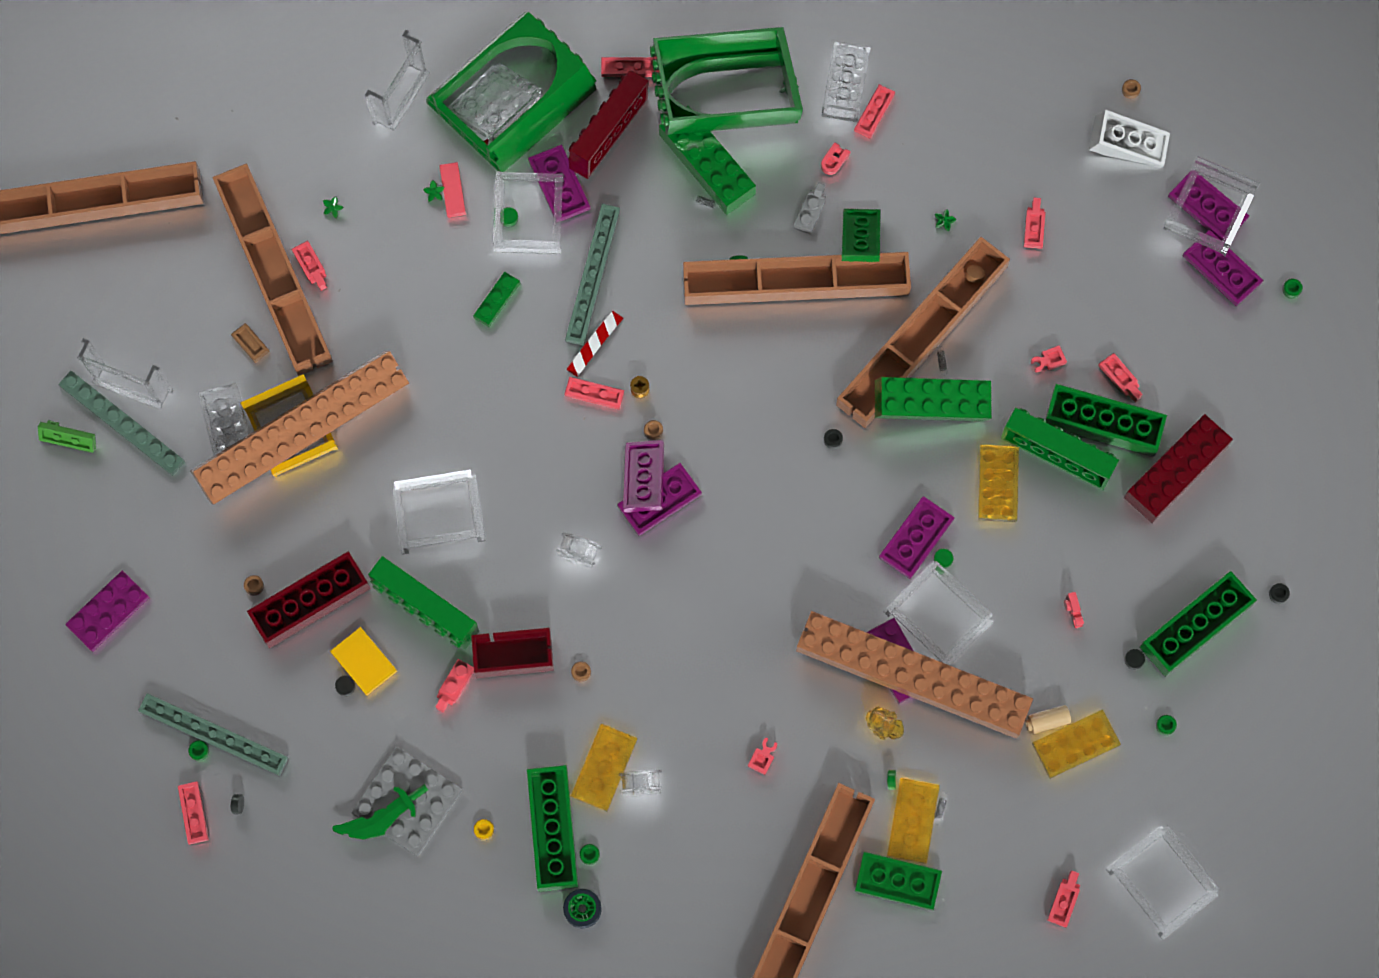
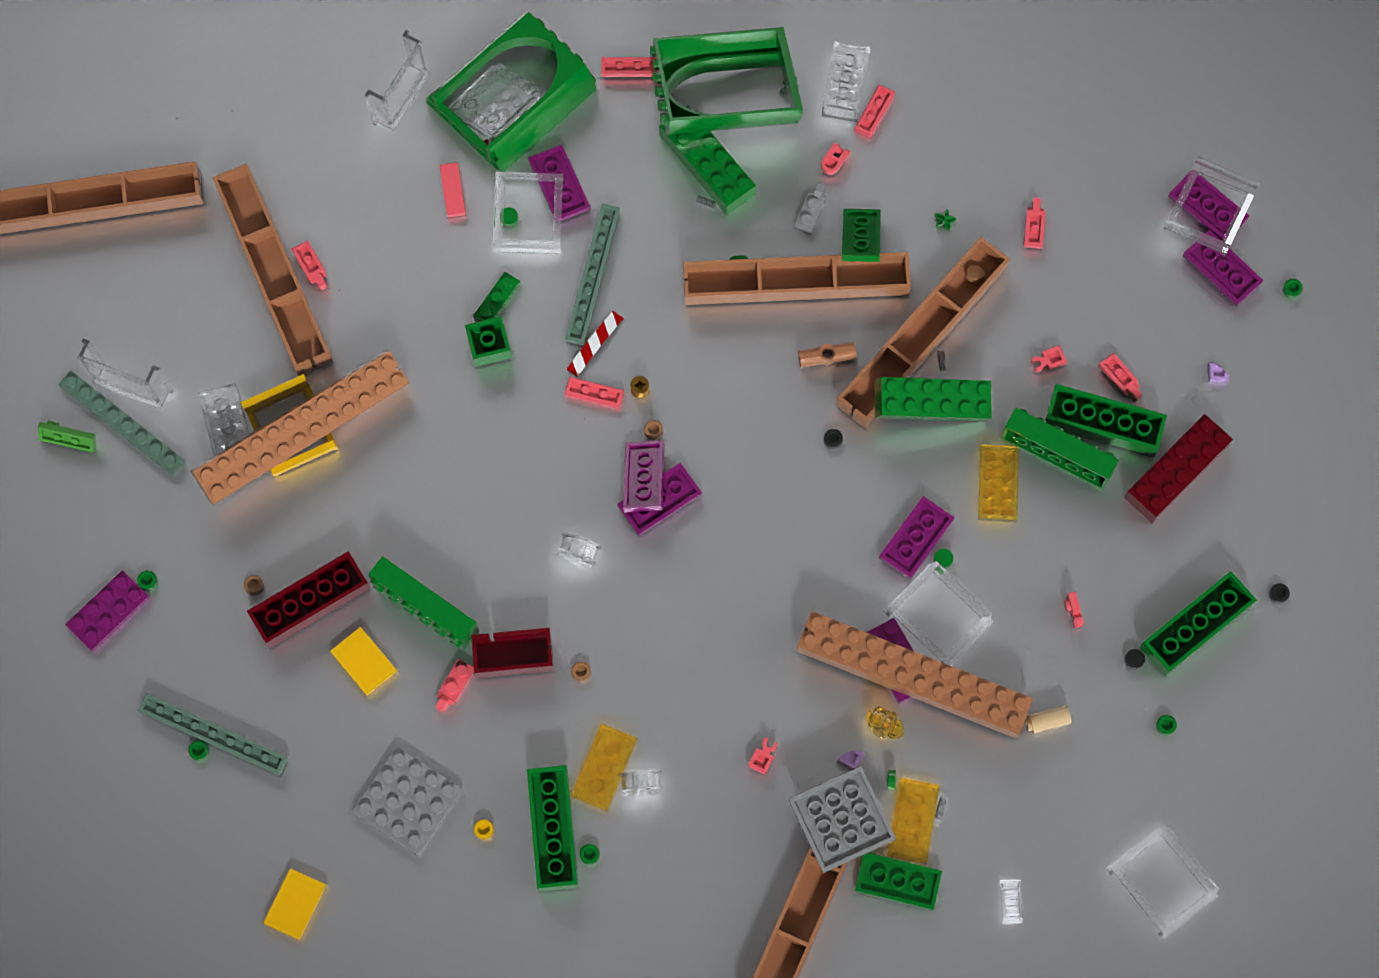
(147, 580): none -> green tile
(193, 813): coral plate -> none
(237, 804): pearl dark grey tile -> none
(250, 343): medium nougat tile -> none
(295, 904): none -> yellow tile
(332, 206): green plant -> none
(345, 685): pearl dark grey tile -> none
(382, 818): green sword -> none
(432, 481): clear piece -> none
(434, 191): green plant -> none
(488, 341): none -> green brick
(572, 905): wheel -> none
(608, 124): dark red brick -> none
(815, 356): none -> nougat piece
(842, 819): none -> light grey plate
(850, 759): none -> lavender tile
(1011, 918): none -> clear slope
(1064, 900): coral hinge -> none
(1076, 744): clear yellow plate -> none
(1128, 139): white slope -> none
(1131, 89): medium nougat tile -> none
(1216, 373): none -> lavender tile

